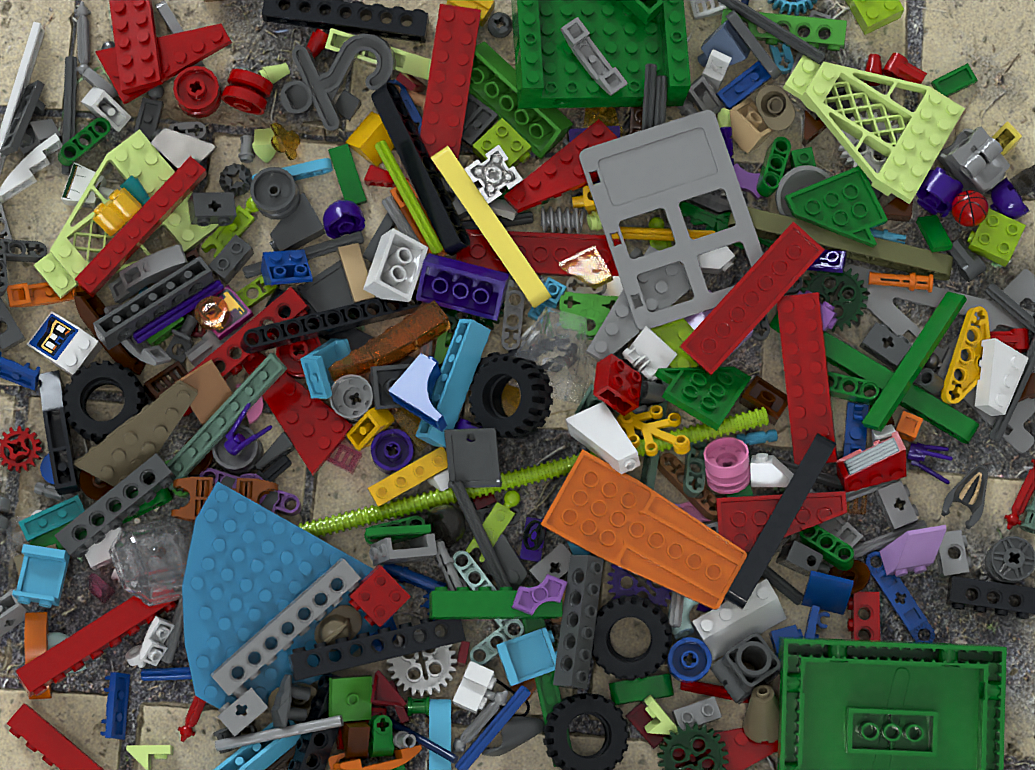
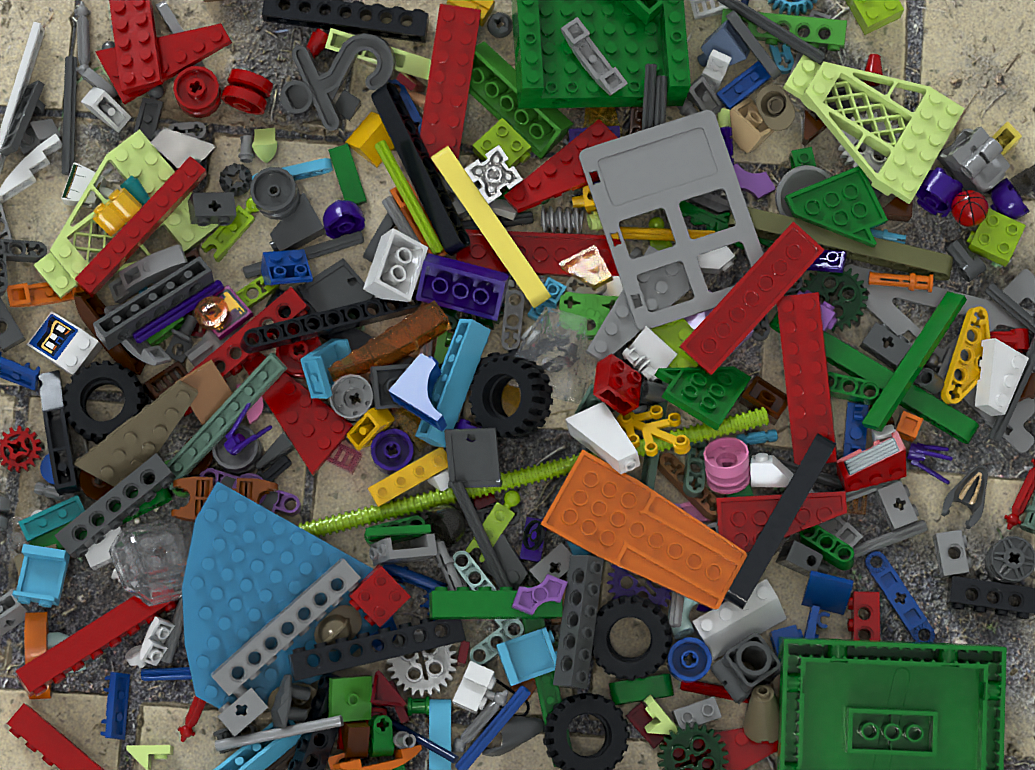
(88, 133): green beam -> none
(100, 588): clear pink slope -> none
(231, 259): dark grey brick -> none
(274, 72): yellowish green cone -> none
(285, 141): clear yellow plate -> none
(355, 271): tan tile -> none
(379, 177): red slope -> none
(477, 121): dark grey wing -> none
(777, 159): green beam -> none
(783, 586): dark grey axle -> none
(858, 573): reddish brown dish -> none
(899, 68): red piece -> none
(912, 551): lavender slope -> none
(934, 233): green tile -> none
(955, 81): green tile -> none

